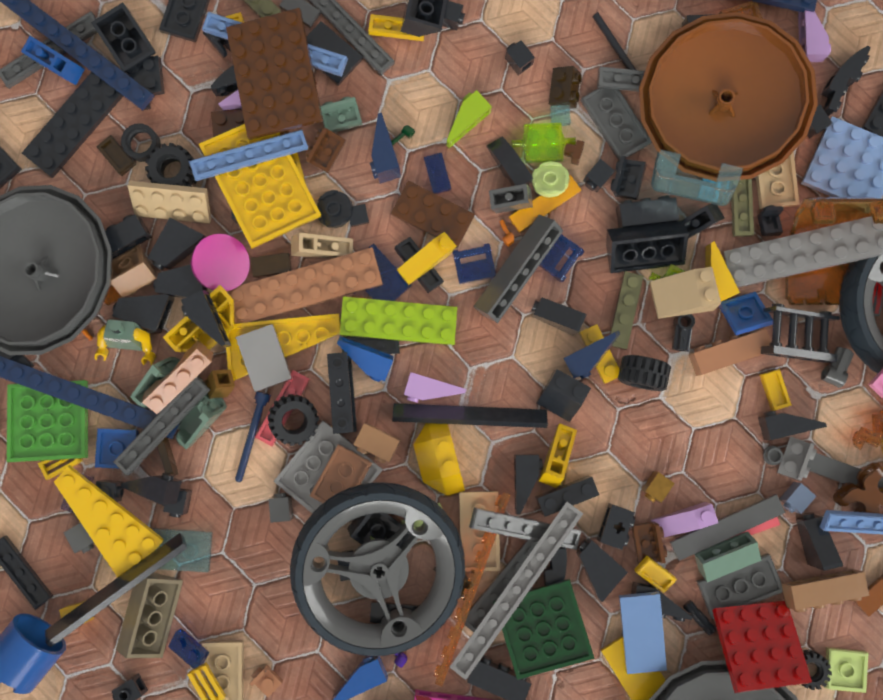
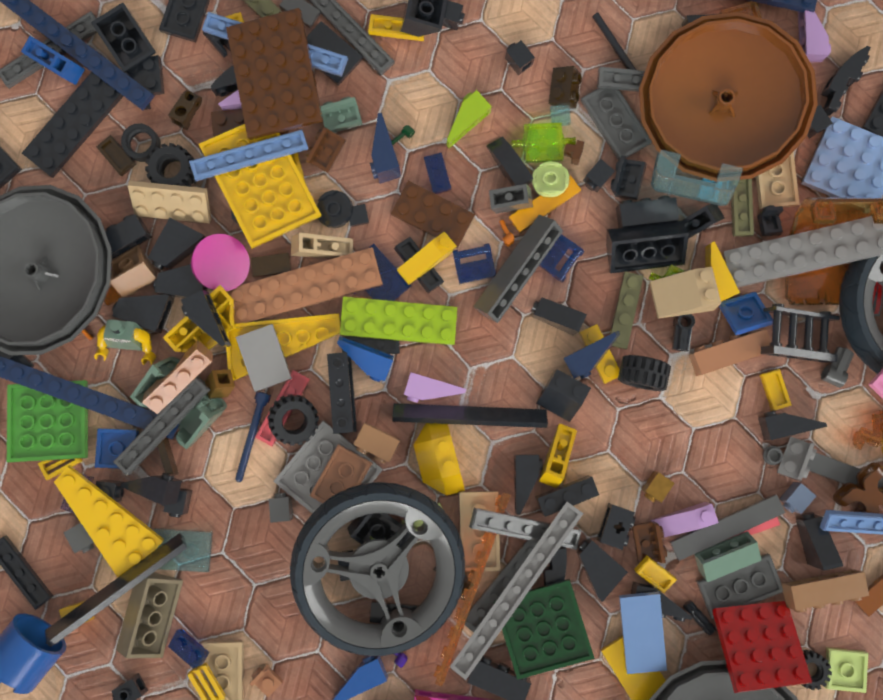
(185, 109): none -> dark brown leg

